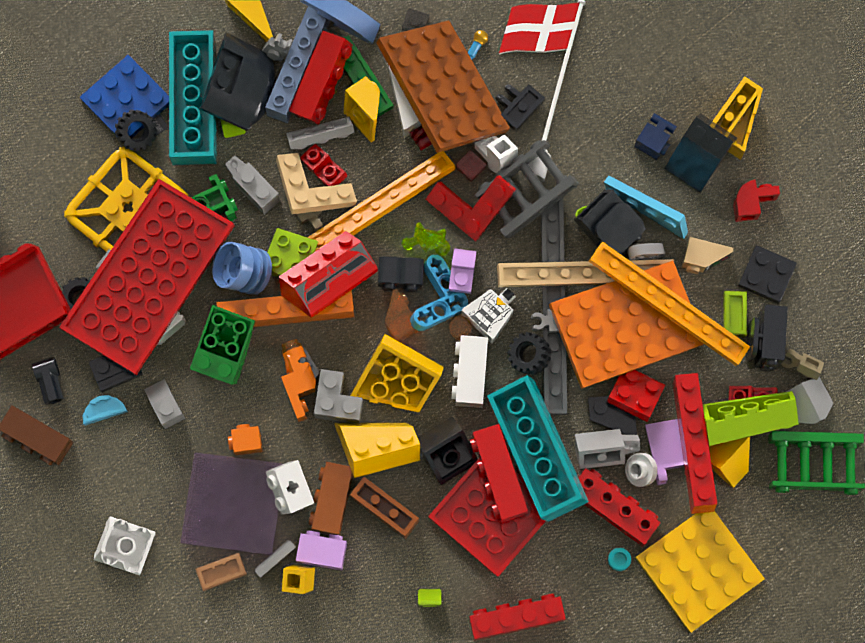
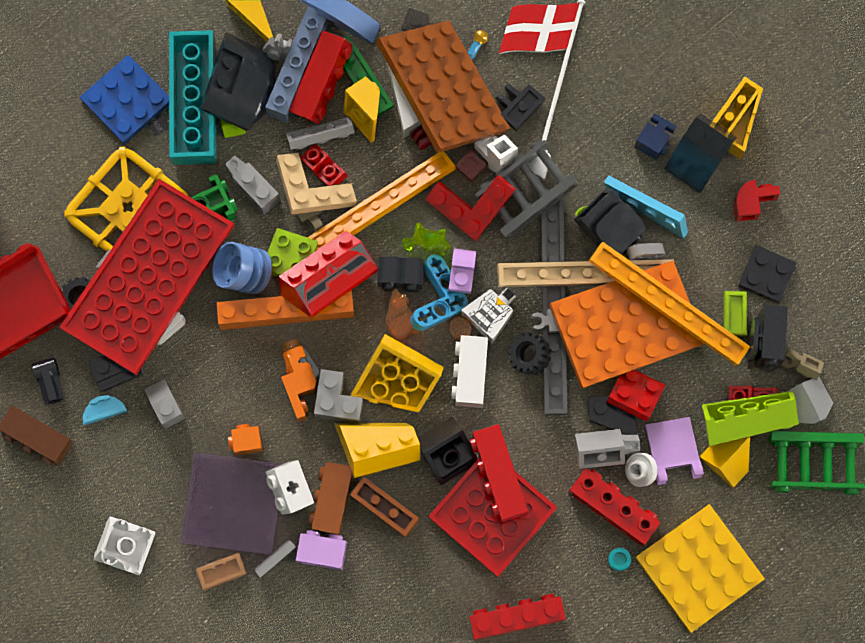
(122, 128): black tyre -> none
(223, 345): green slope -> none
(298, 579): yellow brick -> none
(429, 597): lime slope -> none
(537, 448): teal brick -> none
(694, 443): red brick -> none
(704, 255): tan slope -> none

